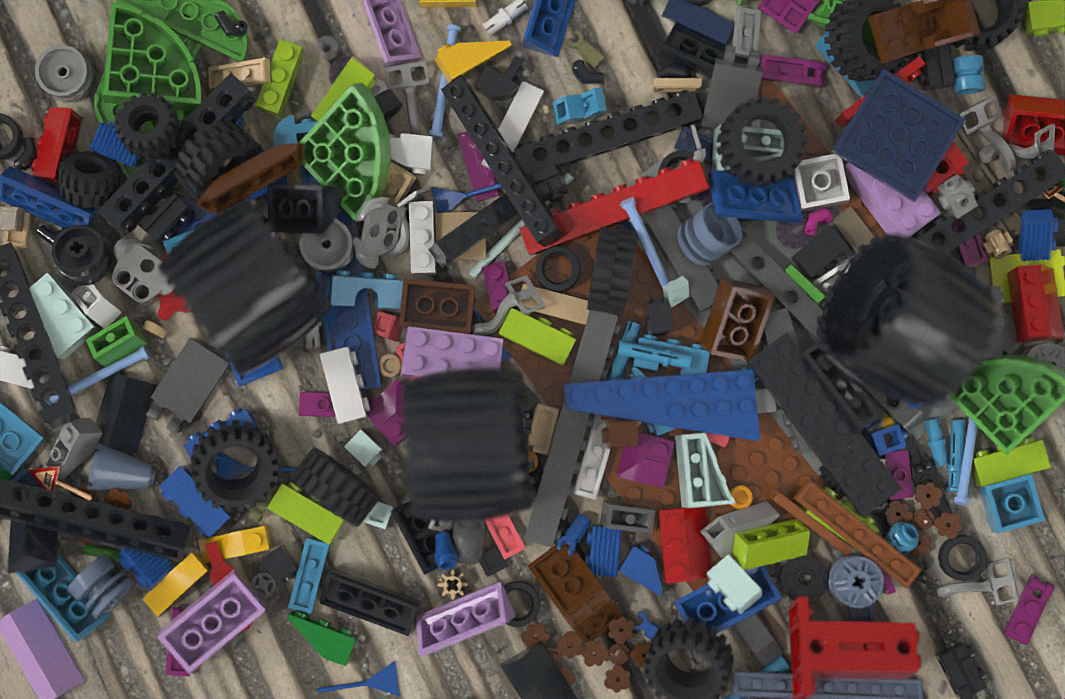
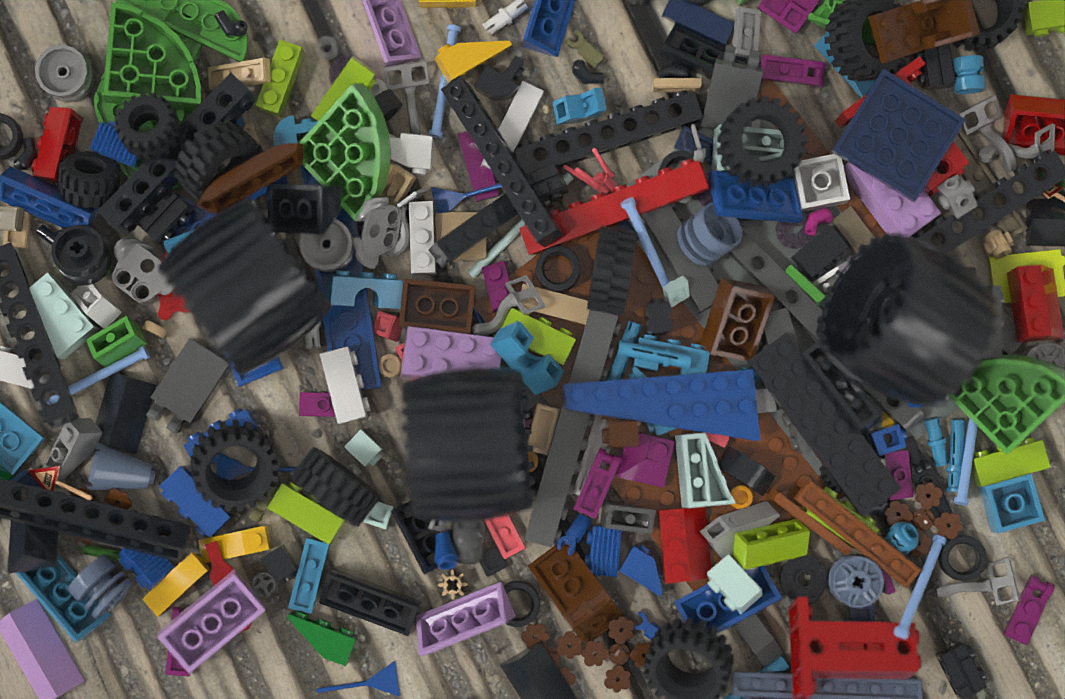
(386, 413): magenta plate -> none
(538, 372): none -> dark azure arch
(597, 484): none -> magenta plate
(601, 181): none -> coral plant
(746, 471): none -> black brick
(902, 630): none -> light blue bar
(972, 251): magenta plate -> none
(1036, 235): blue brick -> none

